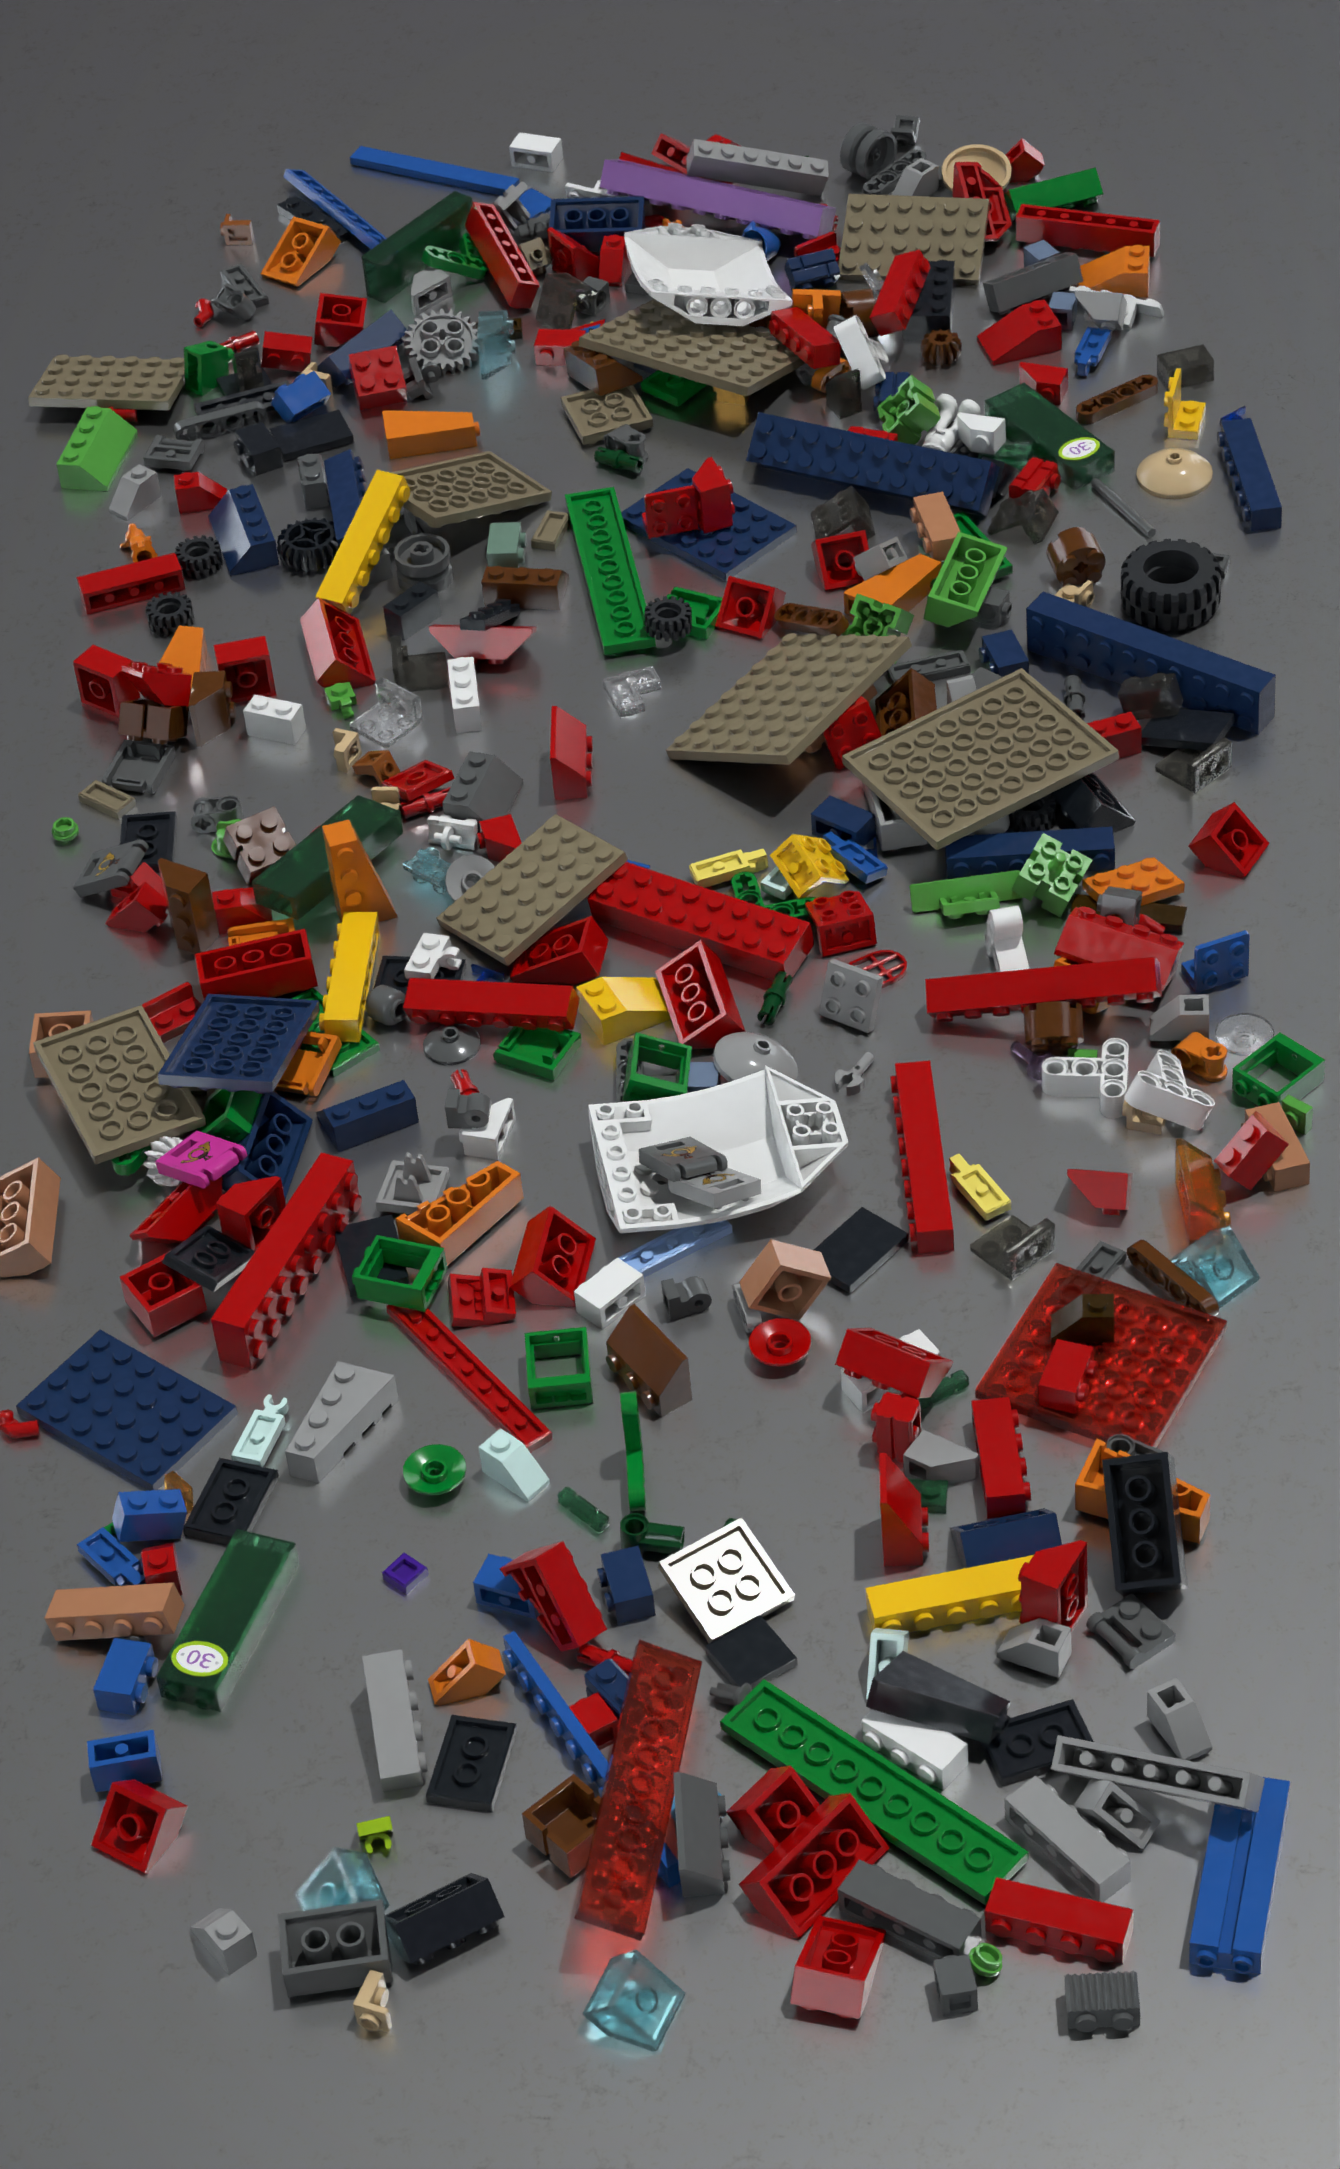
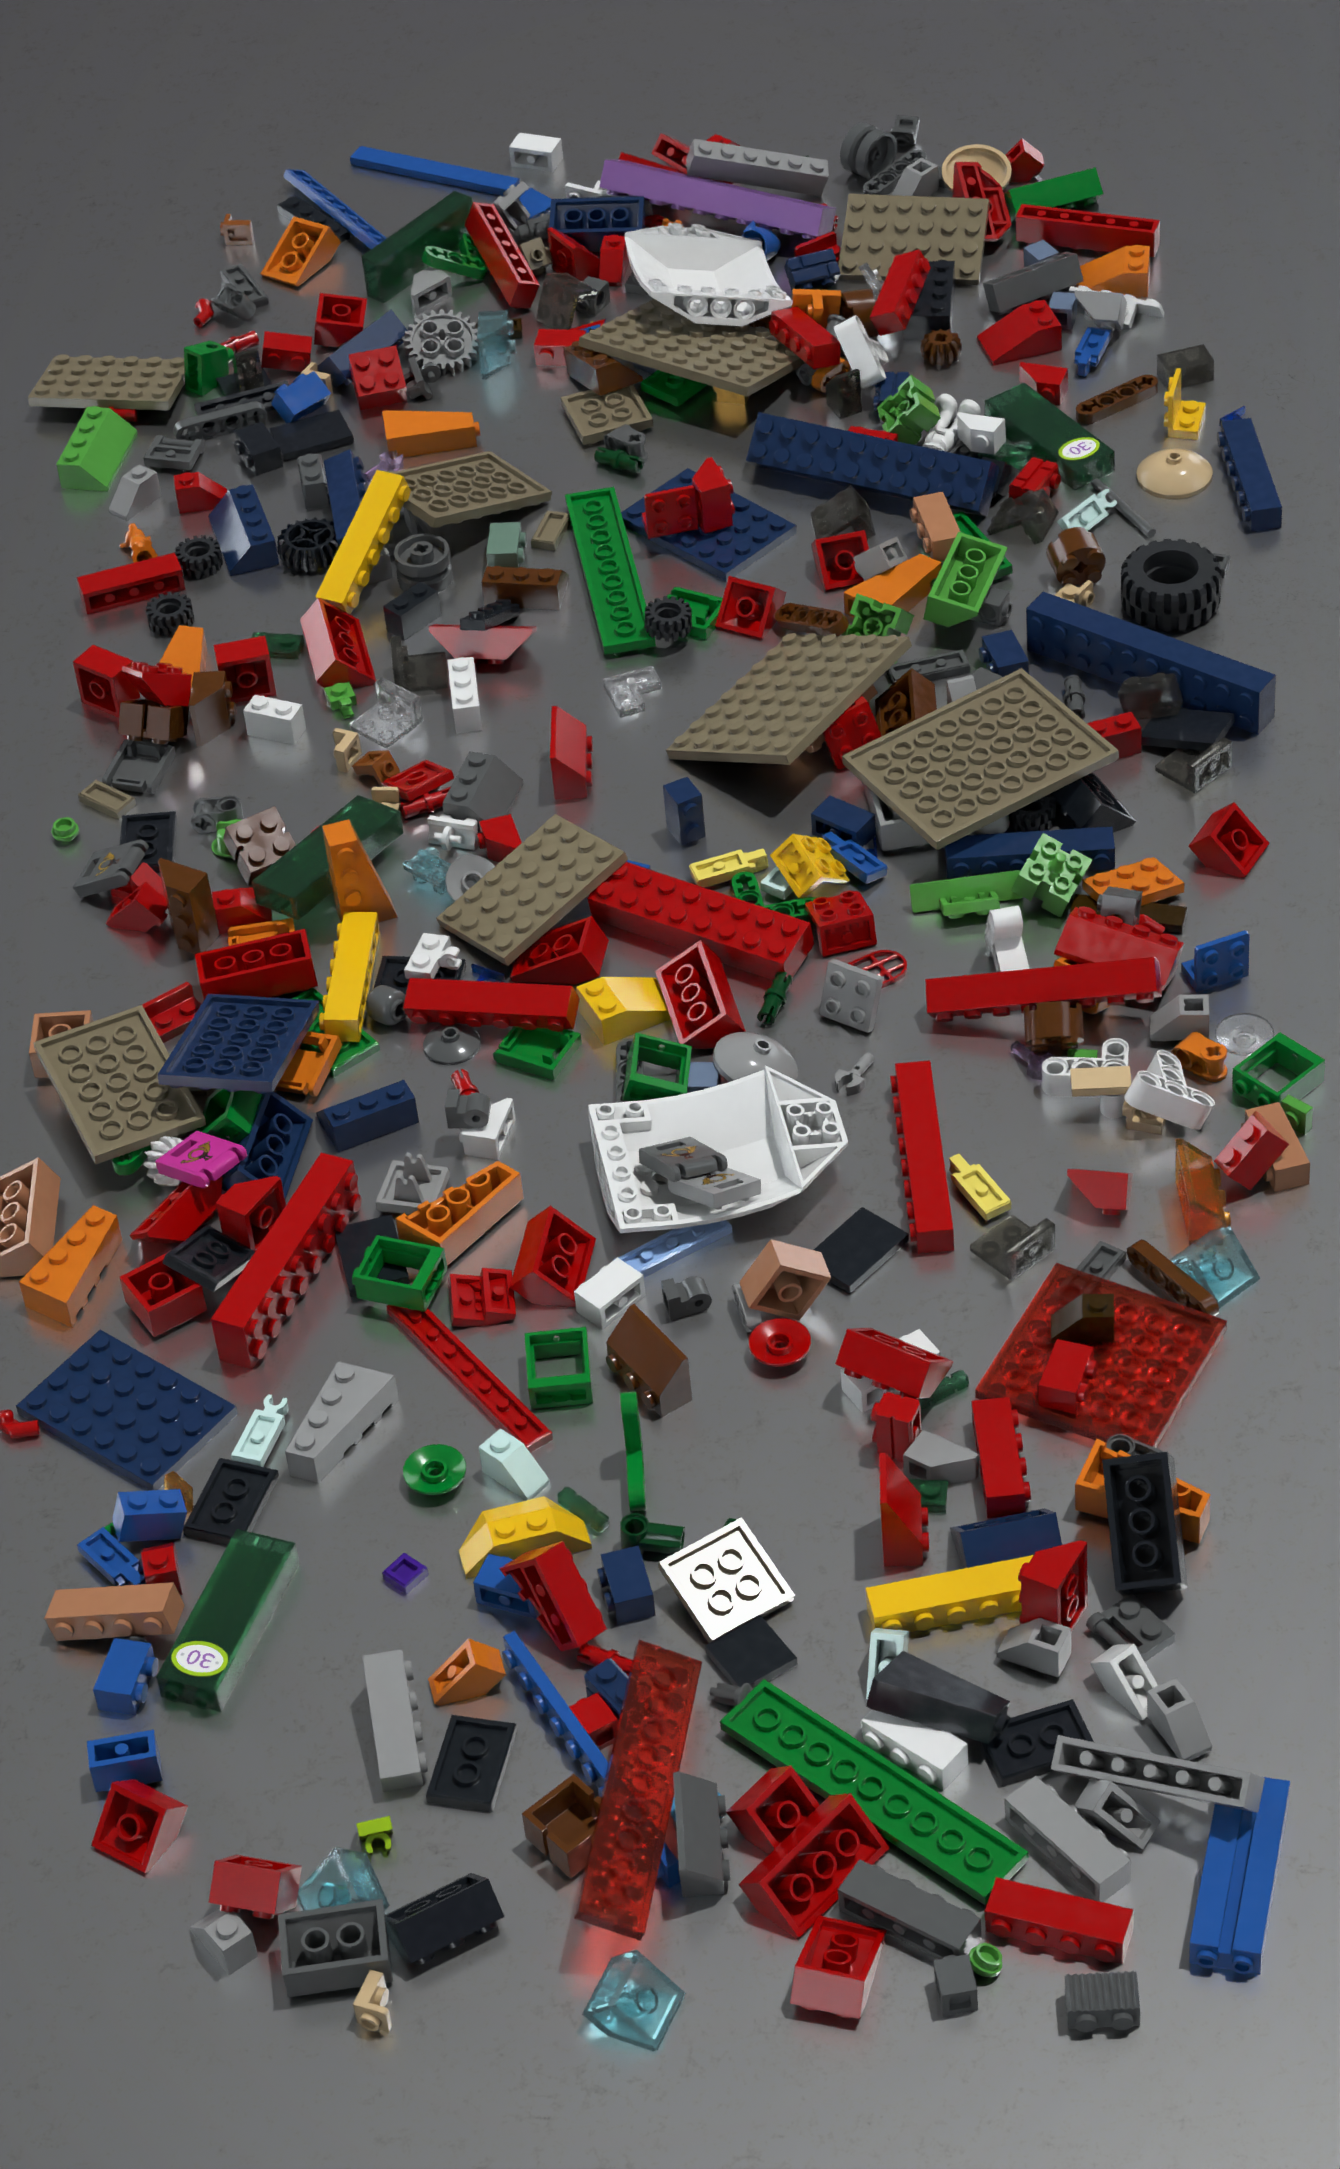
(72, 1267): none -> orange wedge
(254, 1885): none -> red brick
(283, 645): none -> clear green plate
(388, 461): none -> clear purple bar
(521, 1528): none -> yellow wedge
(684, 811): none -> dark blue brick
(1087, 512): none -> light aqua plate
(1100, 1081): none -> tan tile
(1125, 1677): none -> white slope

